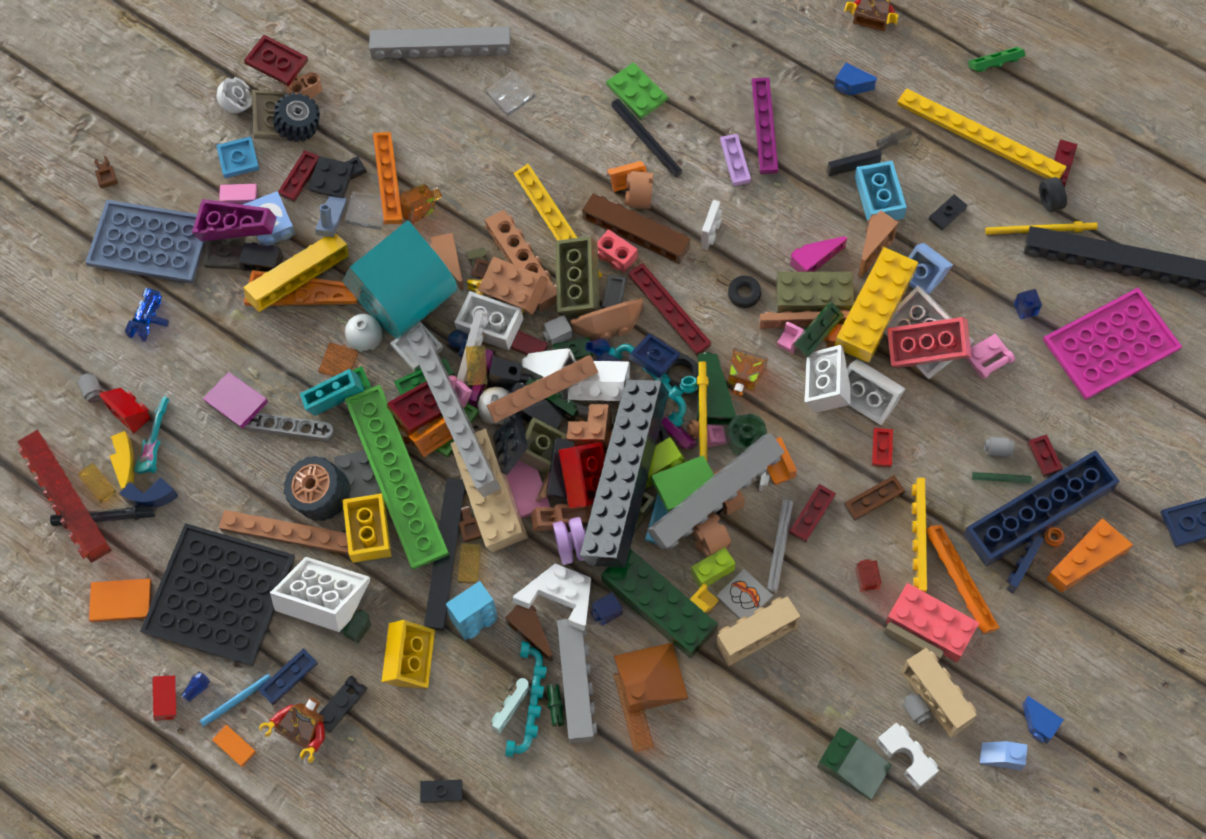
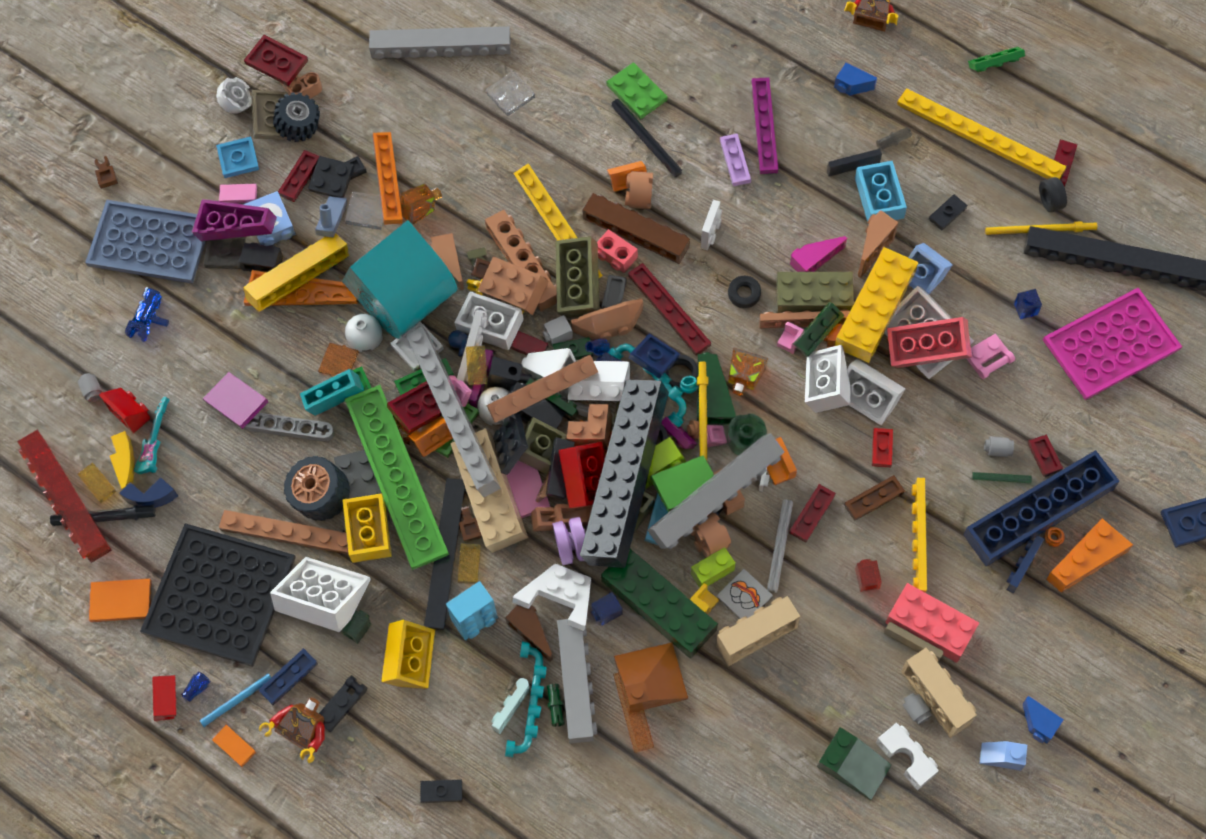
(962, 579): orange plate -> none

